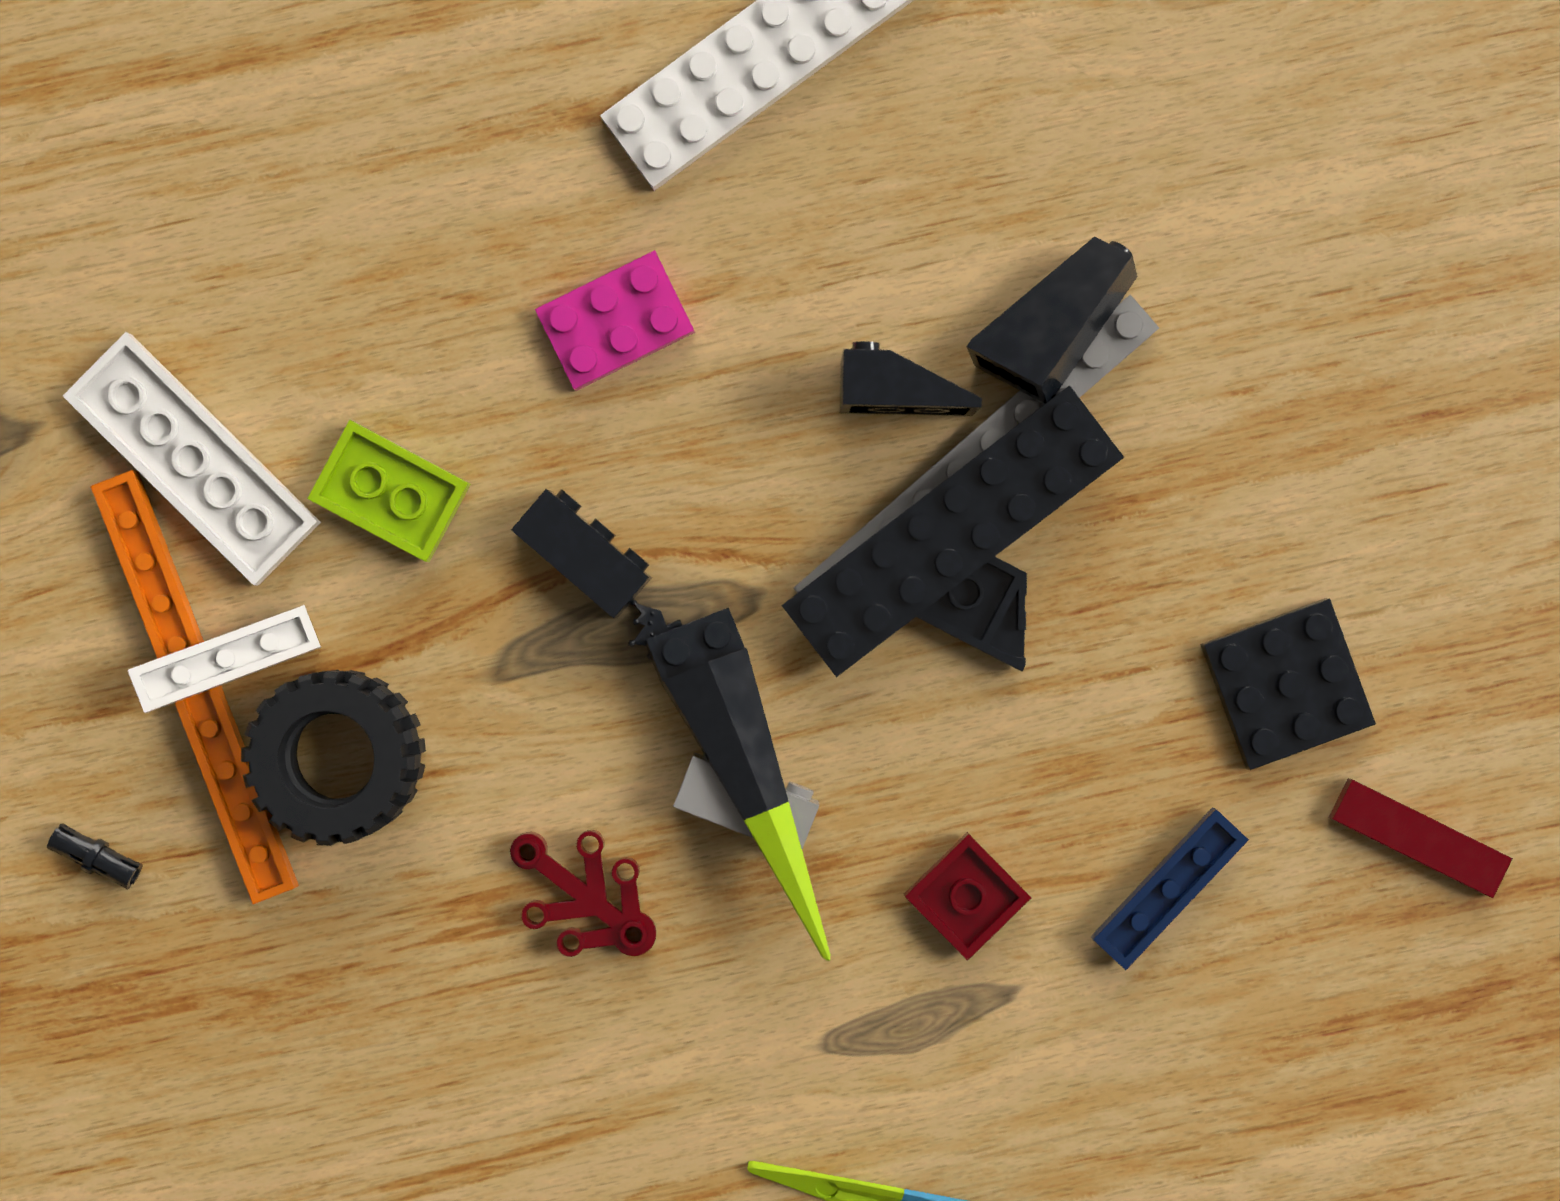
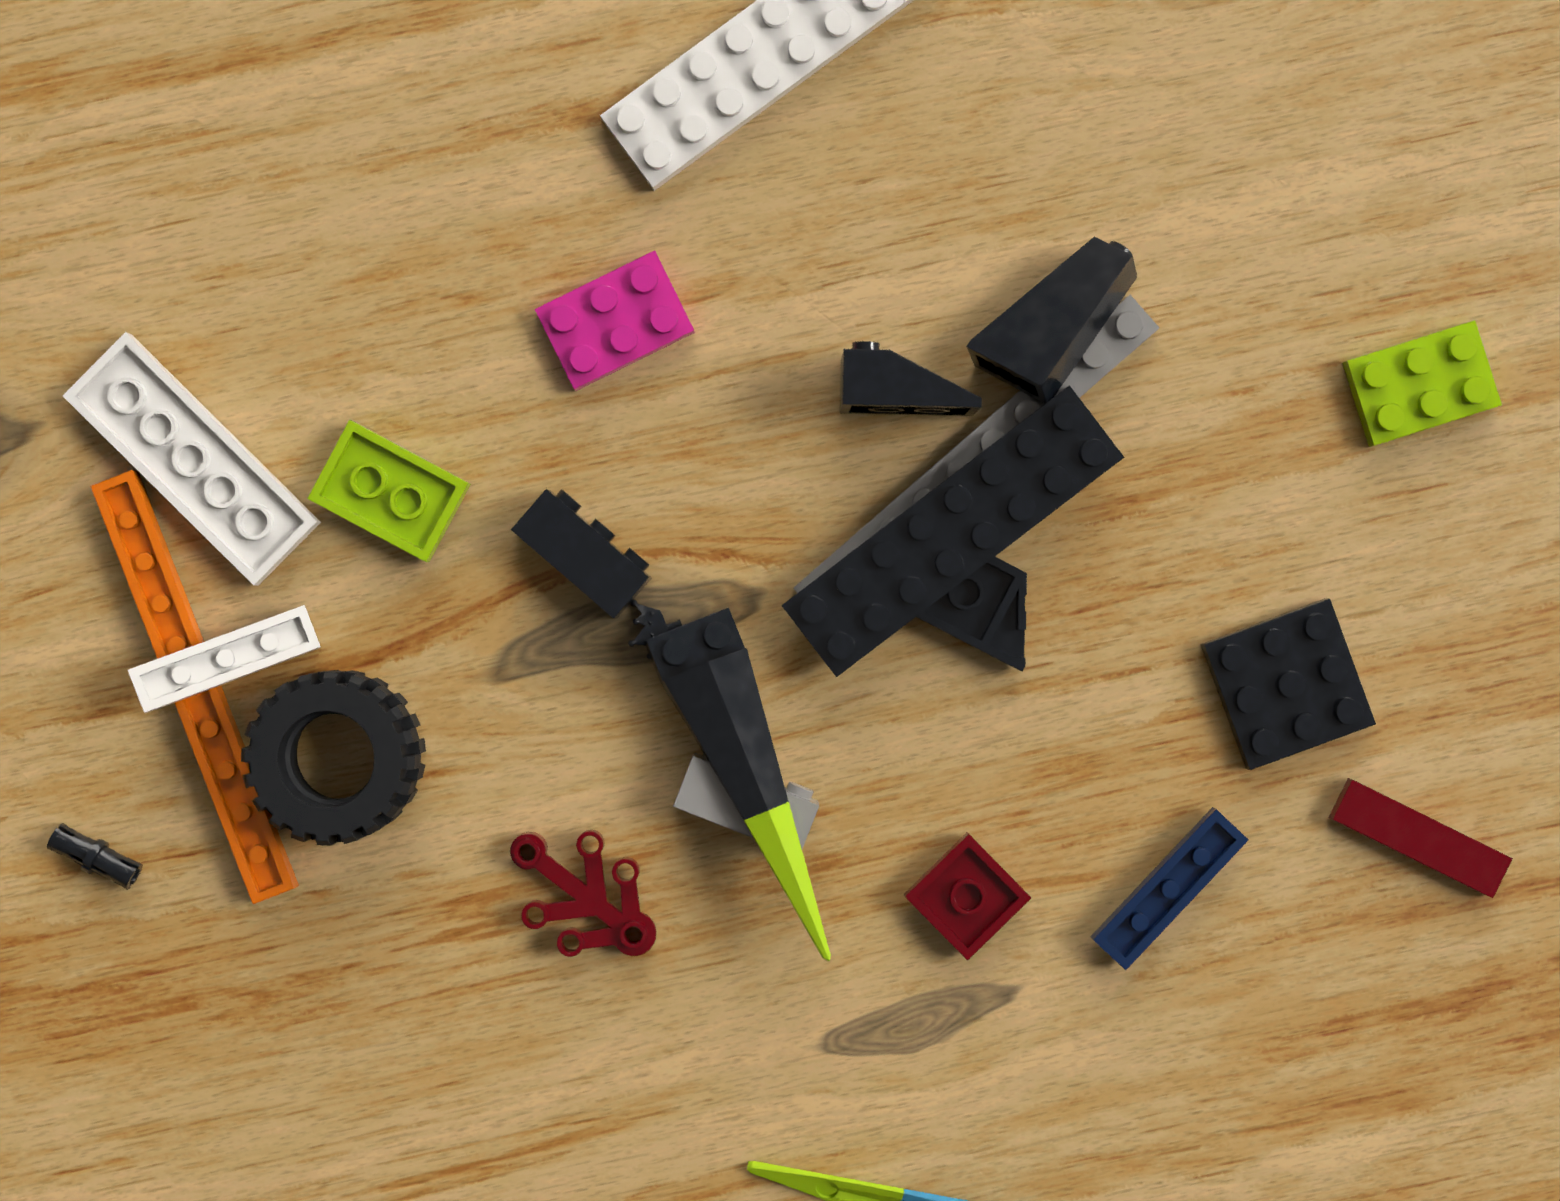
(1422, 383): none -> lime plate

